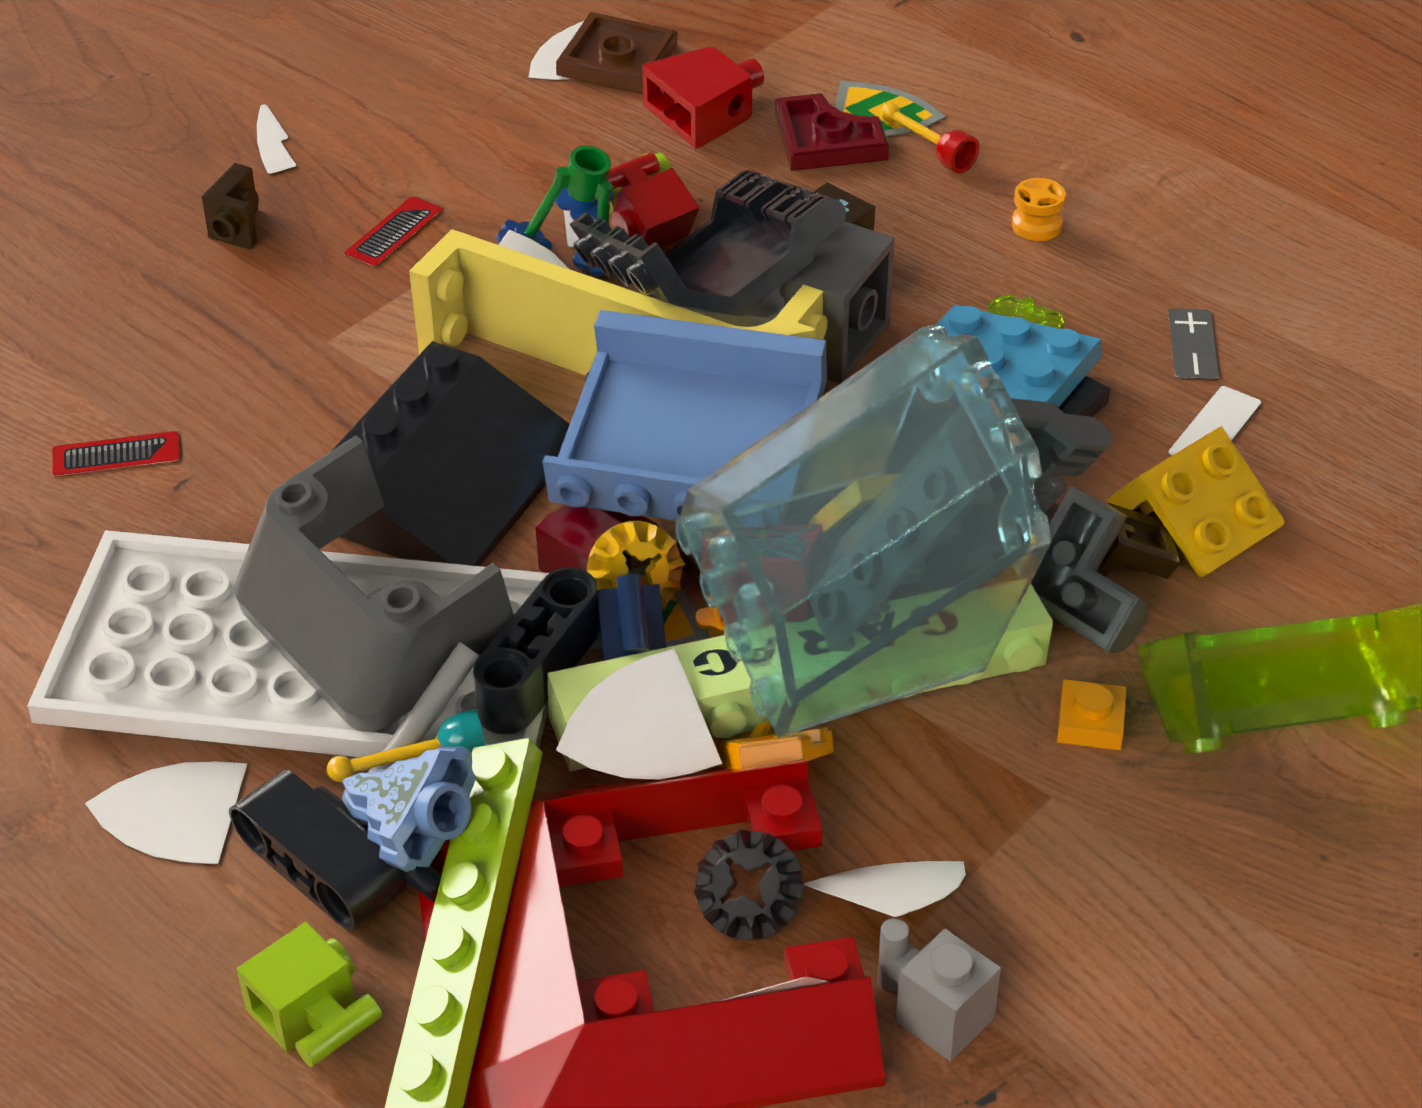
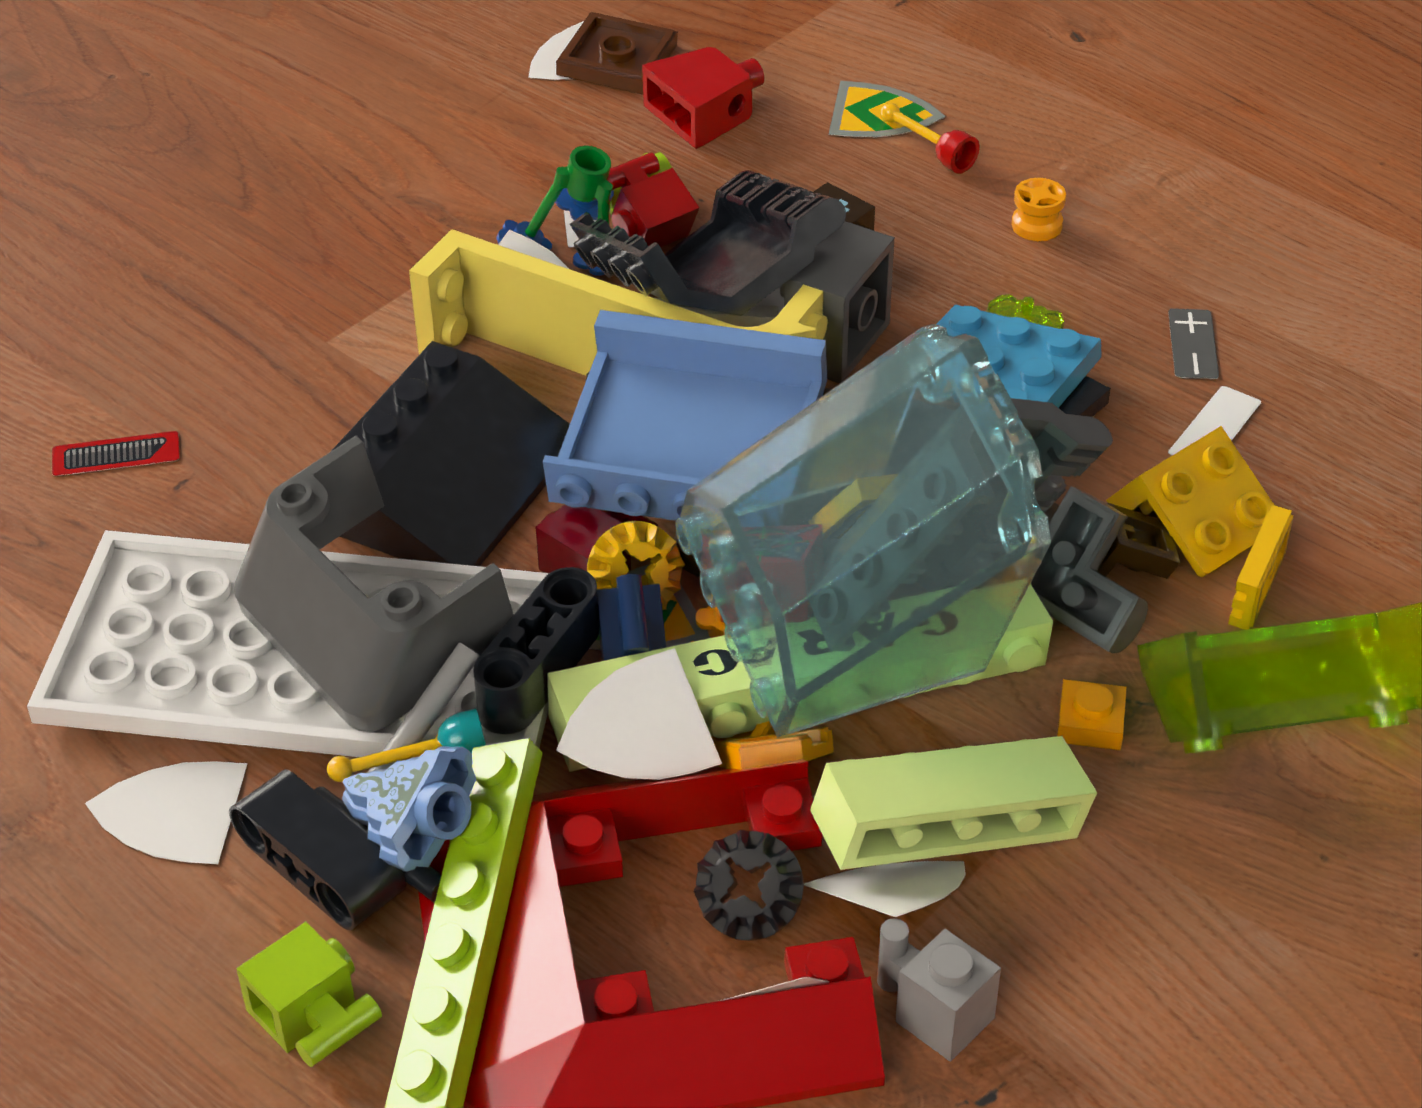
(231, 207): dark brown bracket -> none
(269, 142): white sticker -> none
(393, 231): sticker -> none
(826, 137): dark red tile -> none
(951, 801): none -> yellowish green brick
(1261, 567): none -> yellow tile

